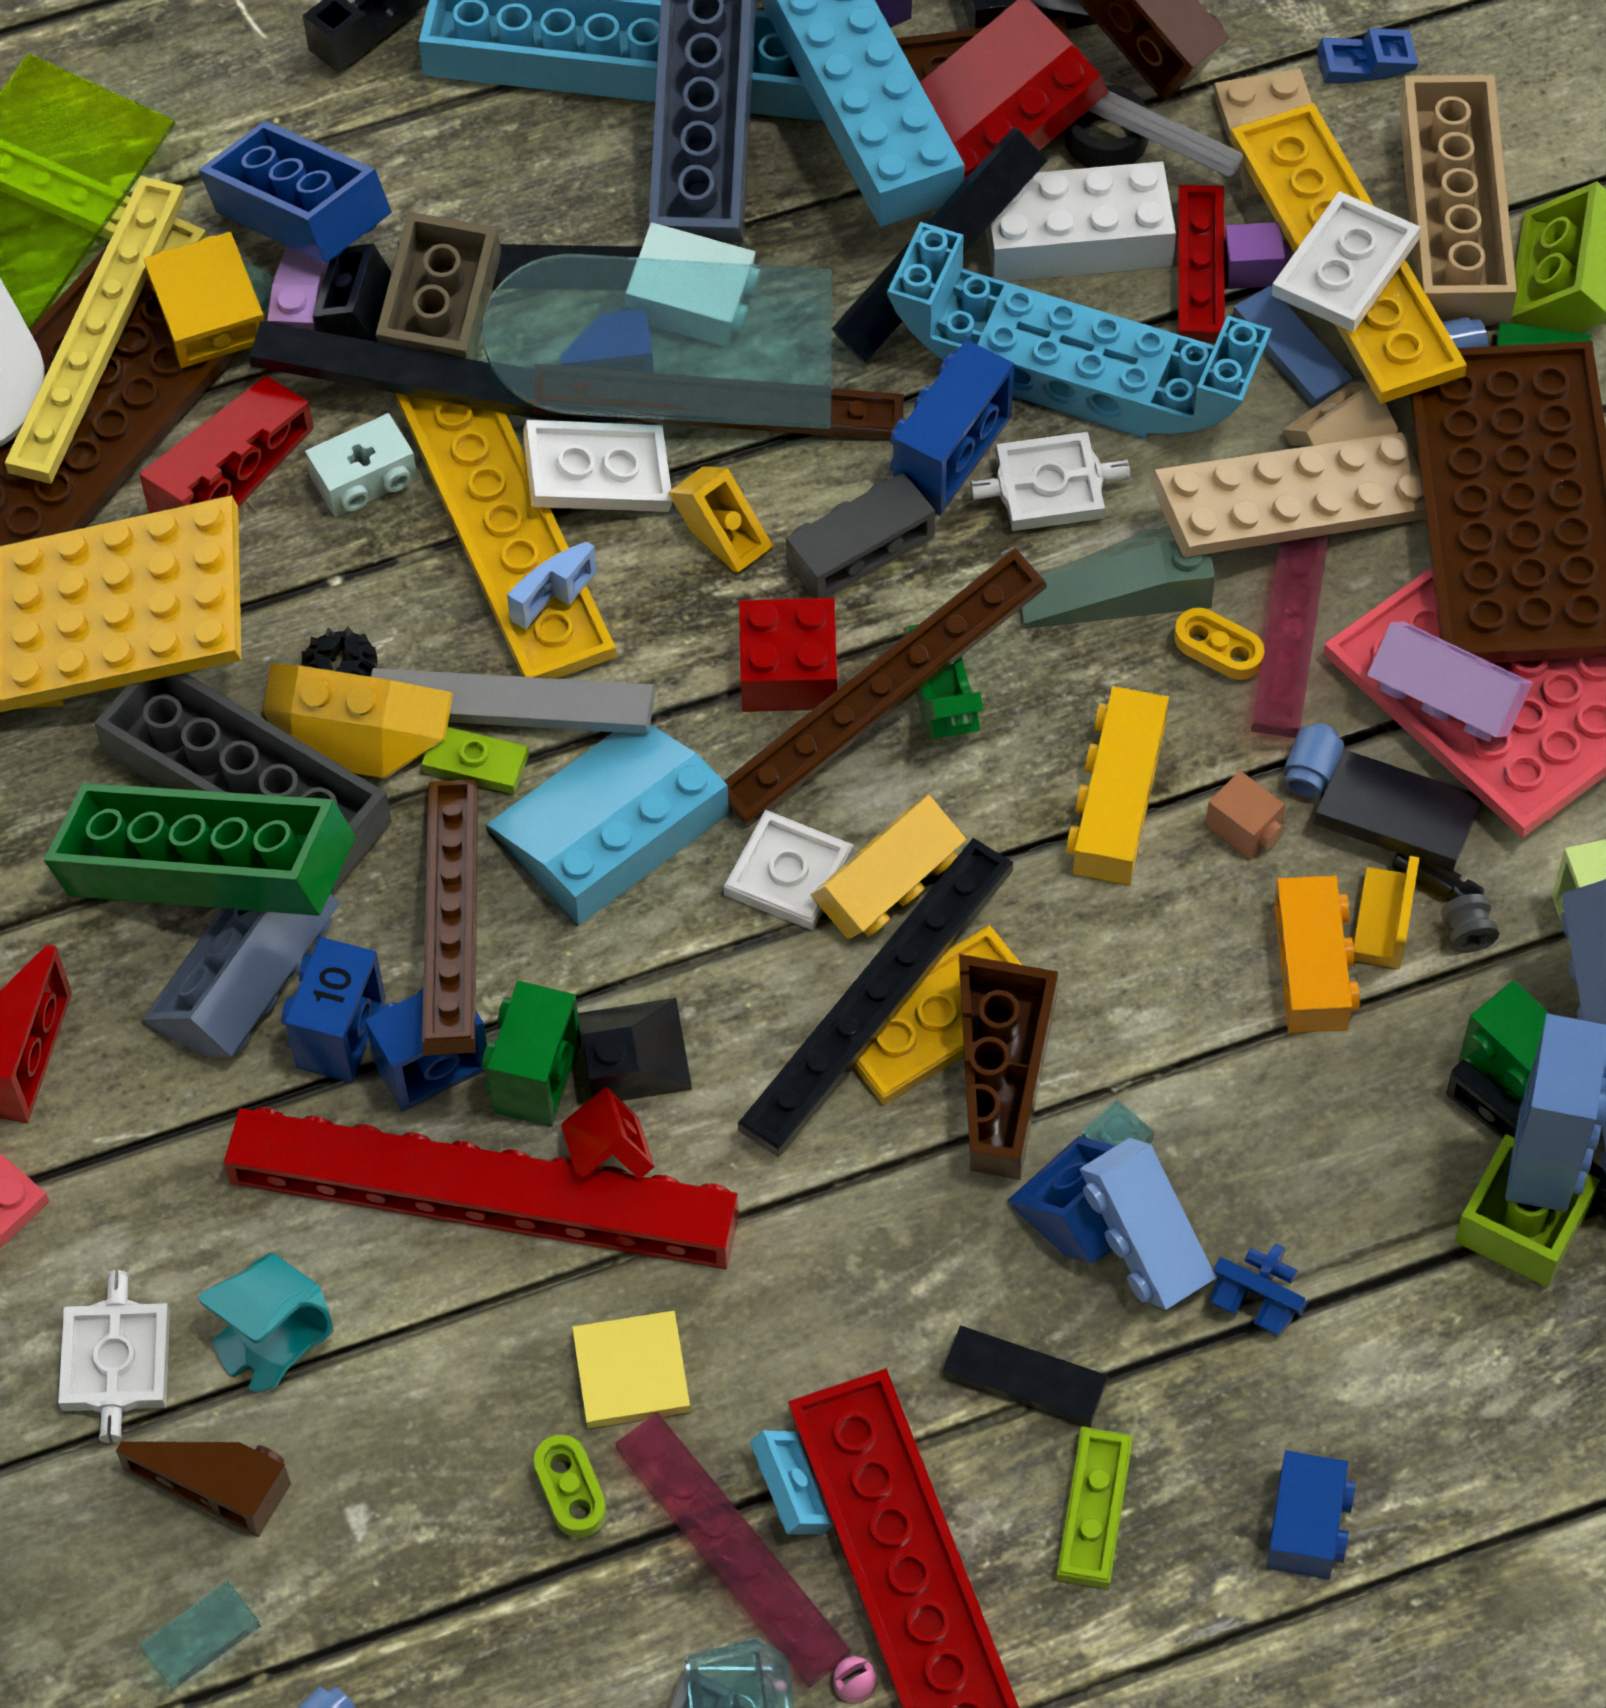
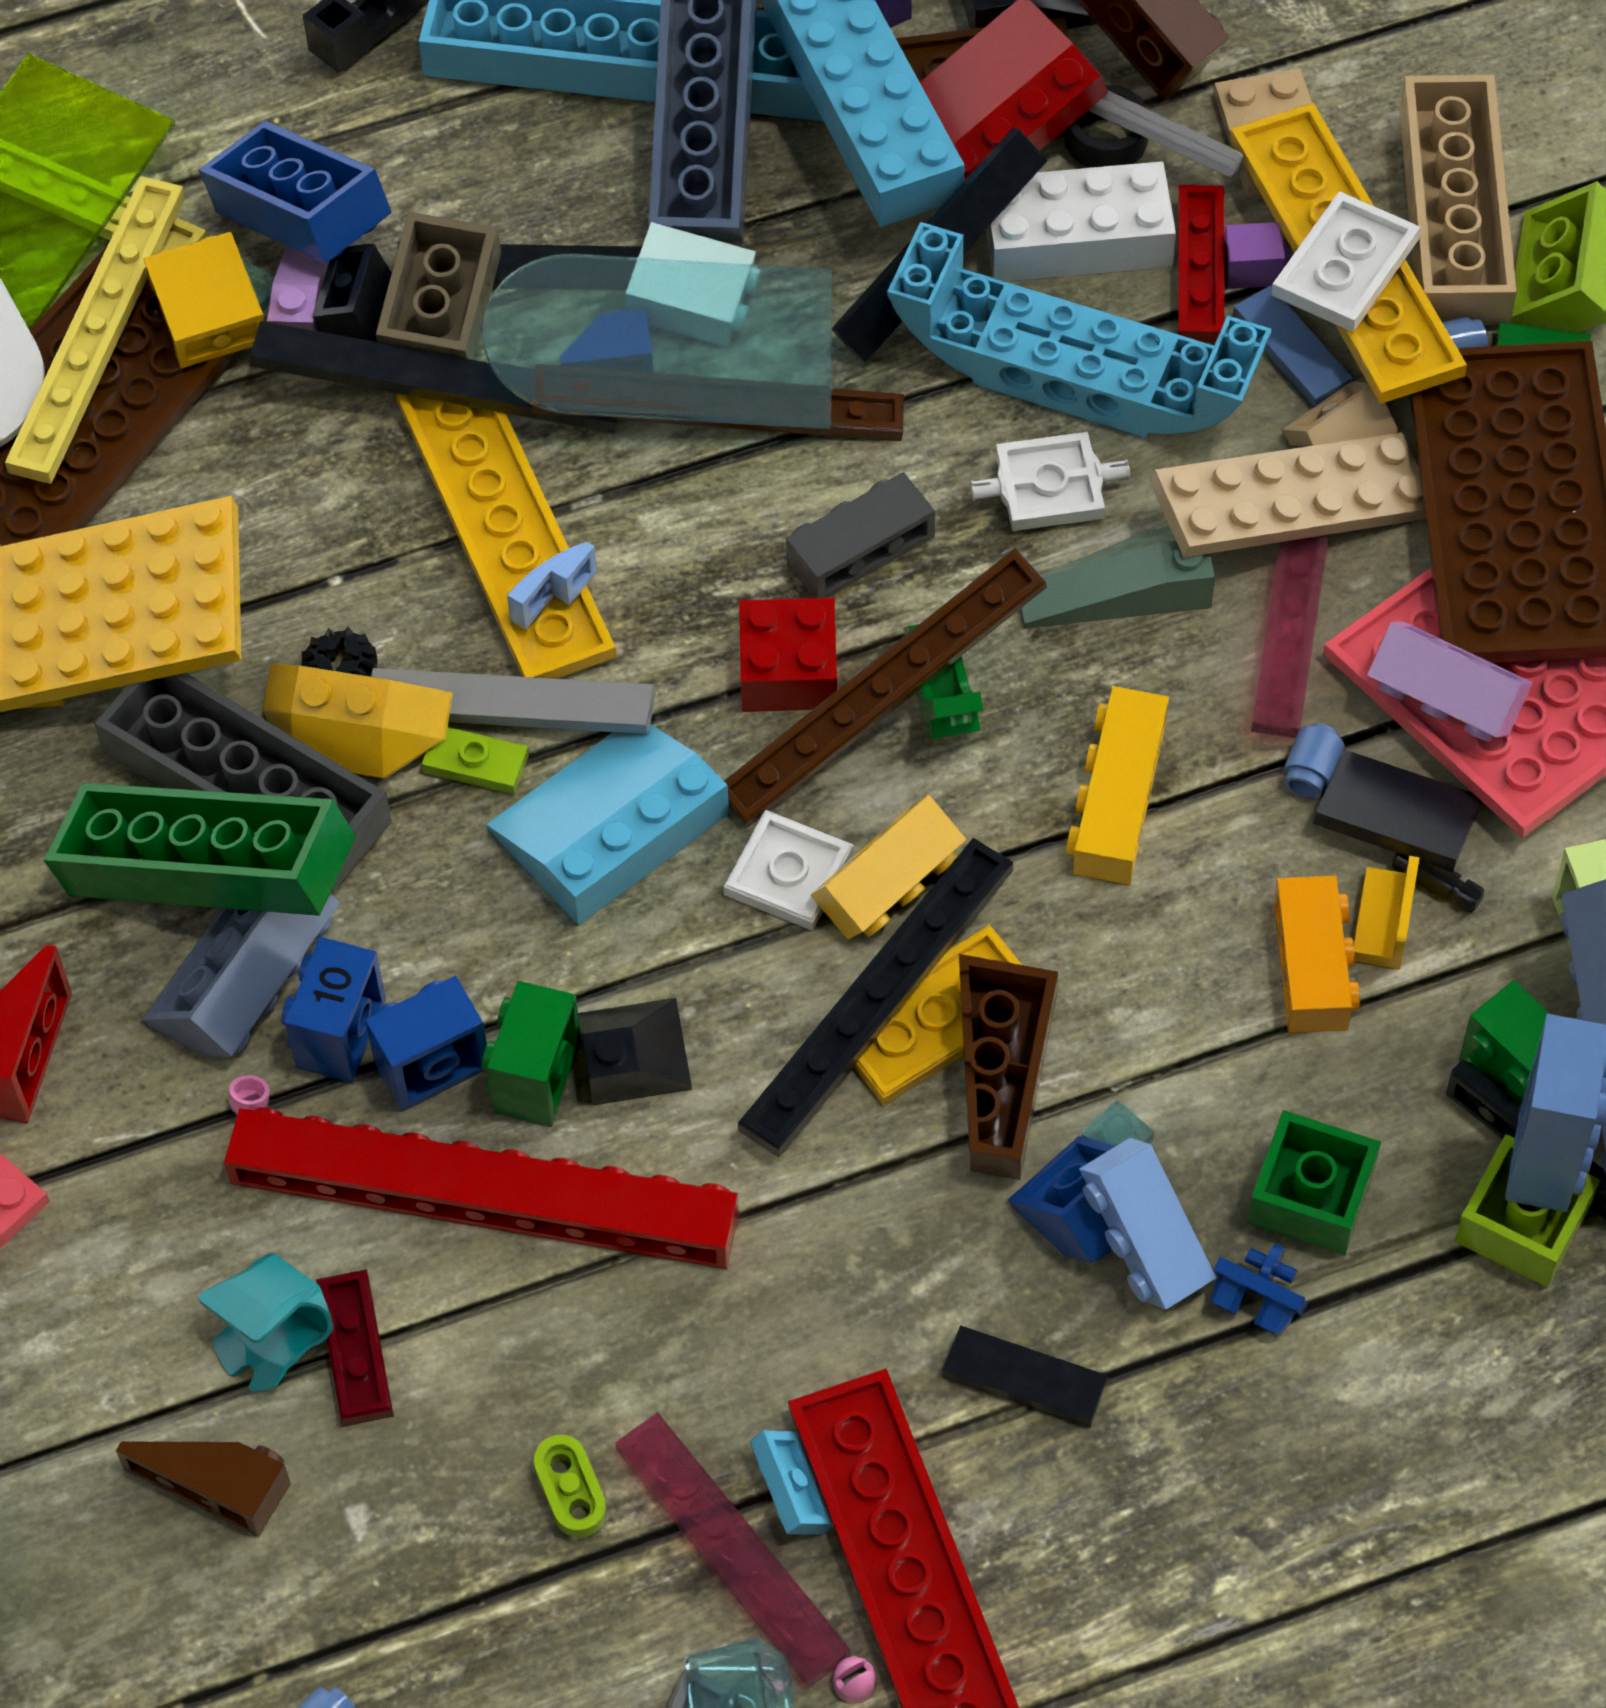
(114, 1357): white plate -> none
(200, 1635): clear light blue tile -> none
(230, 450): red wedge -> none
(248, 1093): none -> bright pink hinge
(356, 1349): none -> dark red tile
(361, 465): light aqua brick -> none
(451, 919): reddish brown tile -> none
(597, 466): white plate -> none
(606, 1129): red panel -> none
(631, 1369): light yellow tile -> none
(721, 516): yellow slope -> none
(954, 423): blue brick -> none
(1094, 1508): lime tile -> none
(1221, 643): yellow plate -> none
(1246, 815): nougat brick -> none
(1308, 1515): blue brick -> none
(1313, 1182): none -> green brick
(1376, 57): blue slope -> none
(1470, 923): dark grey wheel -> none

